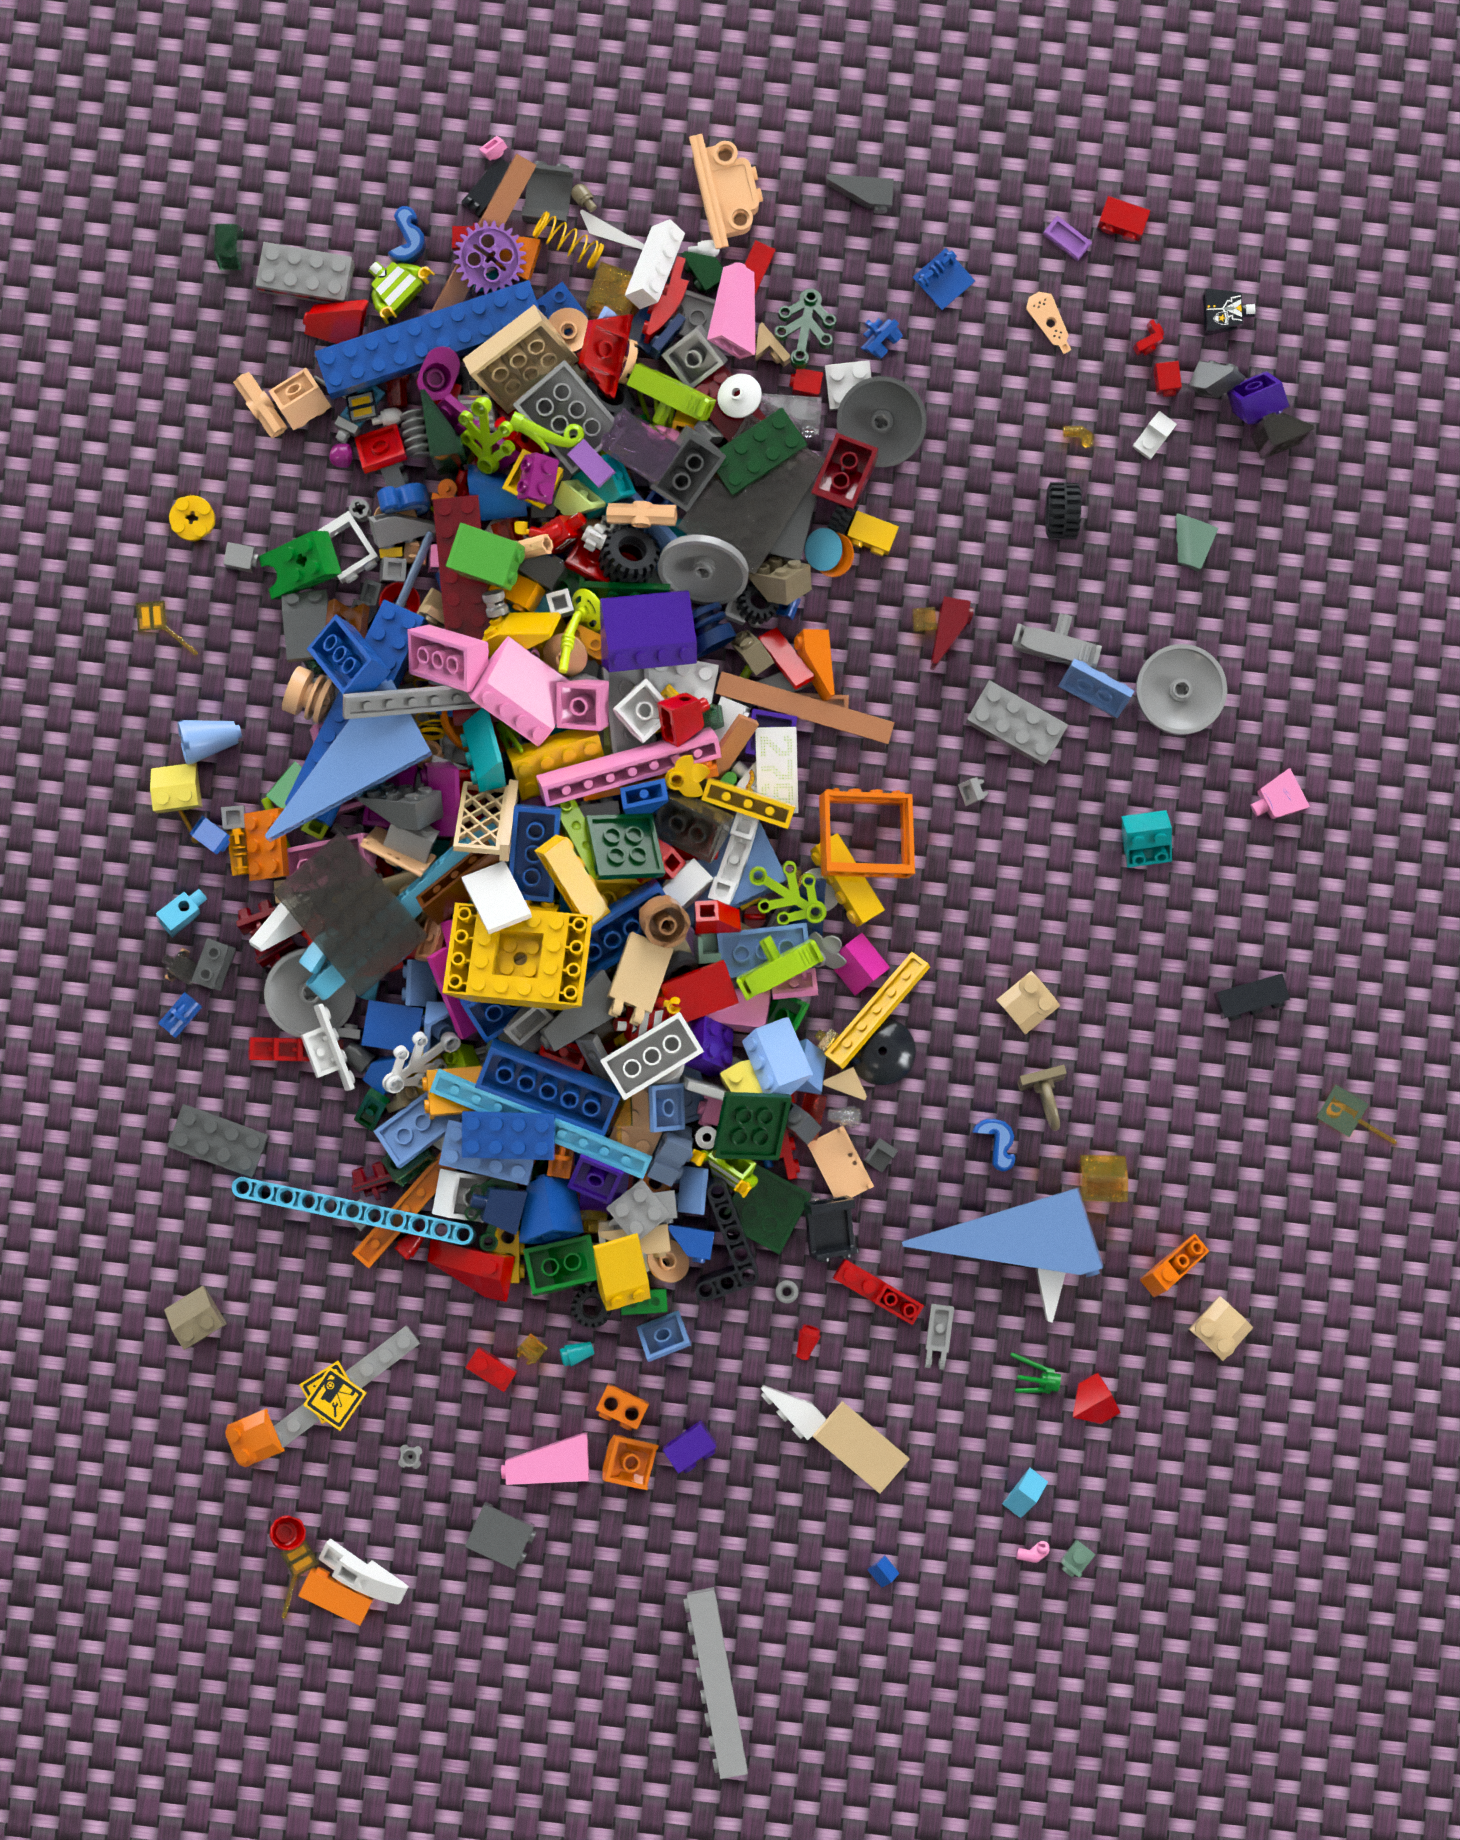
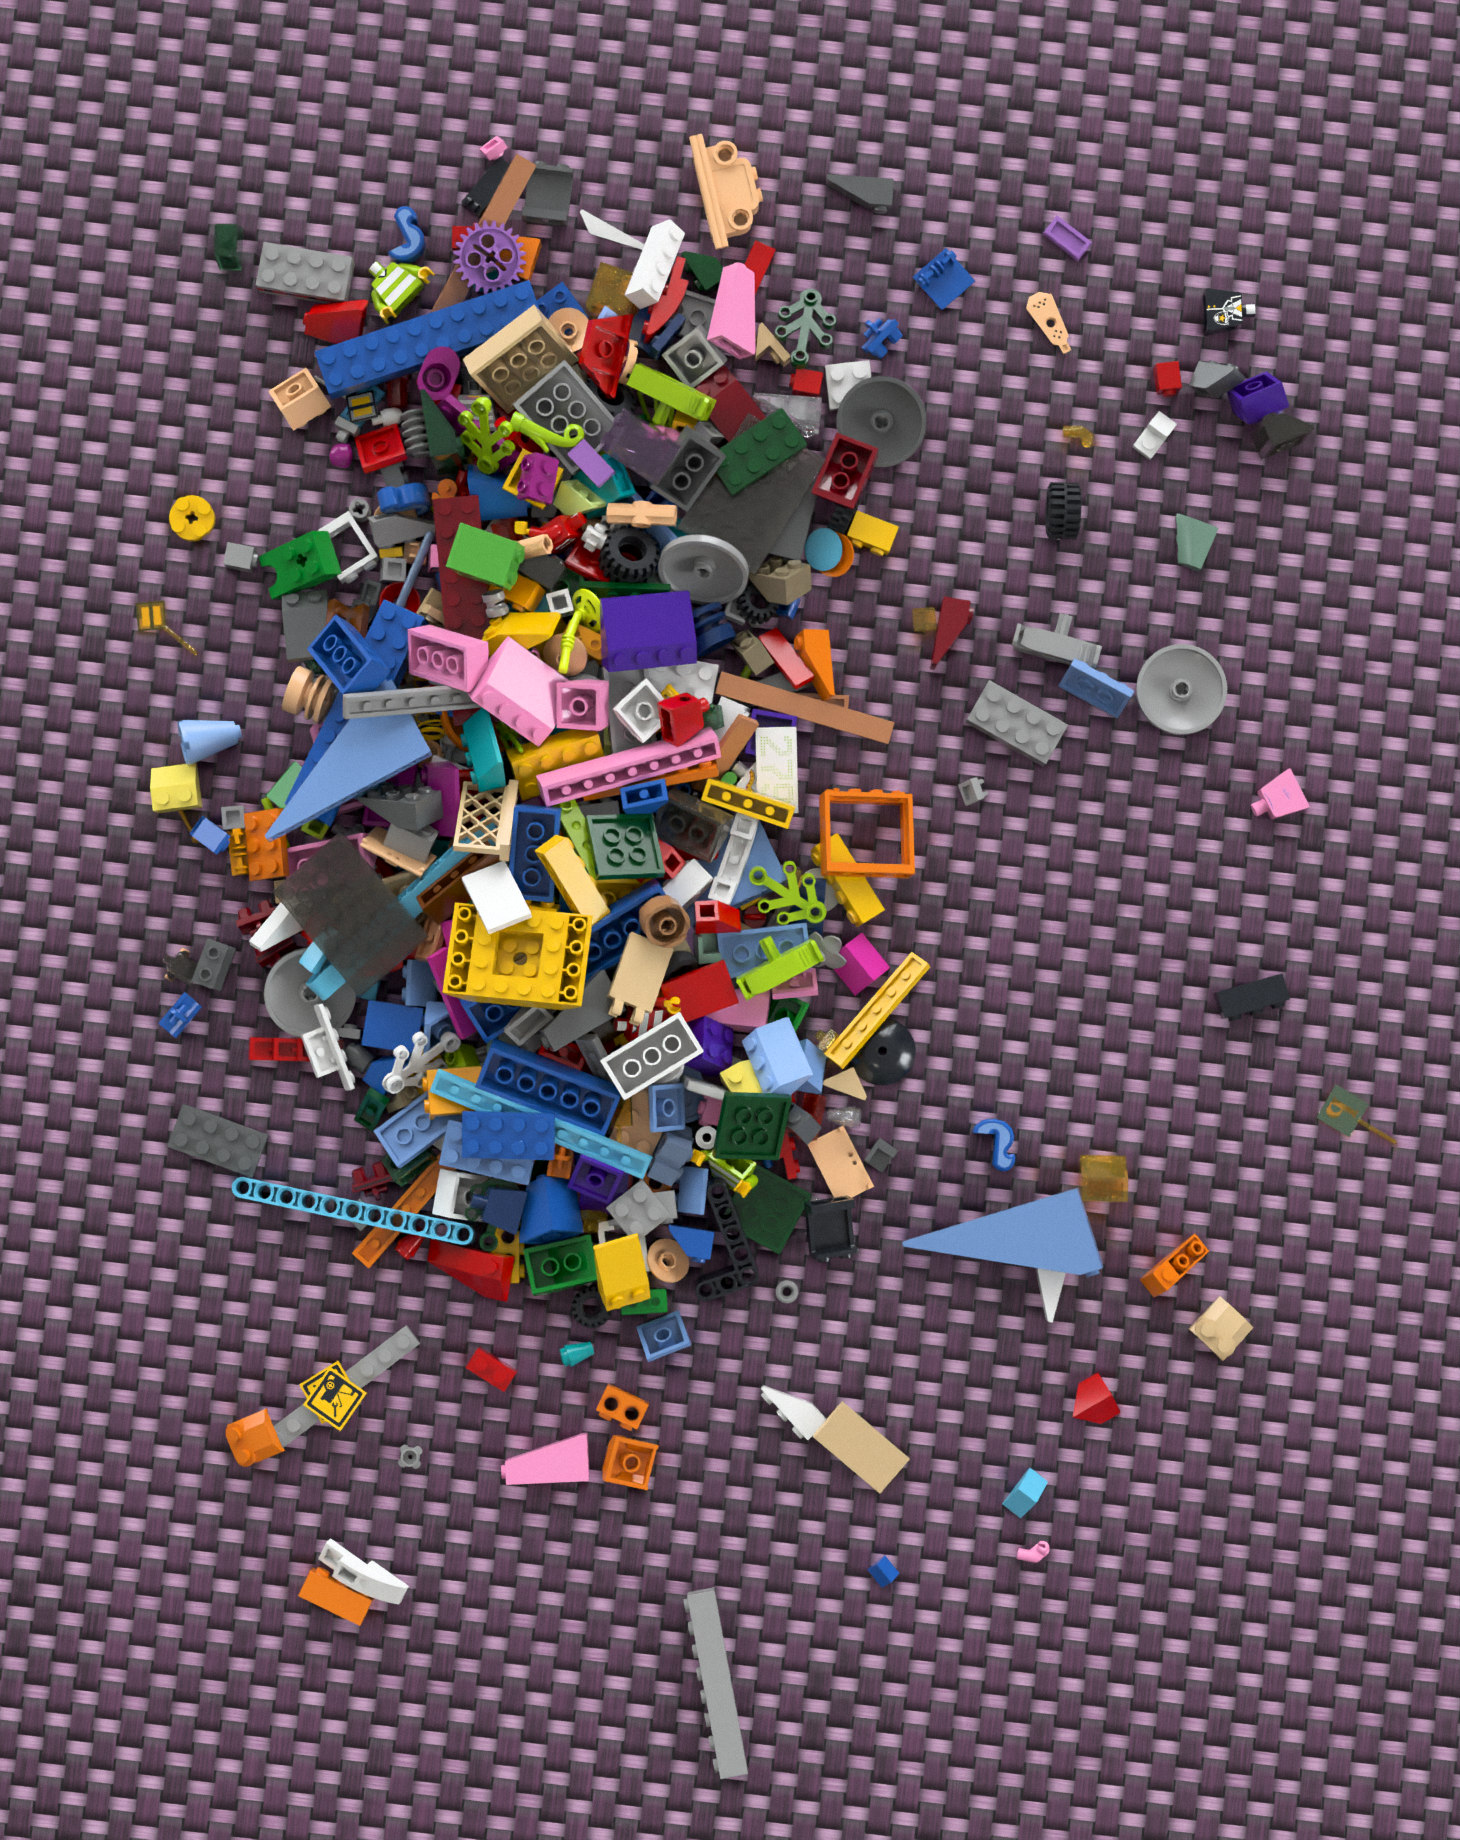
(173, 918): medium azure torso -> none
(194, 1317): dark tan slope -> none
(260, 405): light nougat piece -> none
(287, 1533): red hair -> none
(298, 1562): clear yellow piece -> none
(500, 1536): dark grey panel -> none
(532, 1349): clear yellow tile -> none
(544, 221): yellow piece -> none
(583, 197): dark tan cylinder -> none
(655, 1242): tan slope -> none
(689, 774): yellow plate -> none
(690, 1447): dark purple brick -> none
(705, 248): white cylinder -> none
(745, 402): white dish -> none
(807, 1341): red cone -> none
(878, 1291): red slope -> none
(939, 1333): light grey hinge -> none
(1028, 1002): tan slope -> none
(1043, 1083): dark tan tile -> none
(1047, 1382): green plant -> none
(1076, 1559): sand green bracket -> none
(1123, 219): red brick -> none
(1147, 838): teal slope -> none
(1148, 344): red bracket -> none

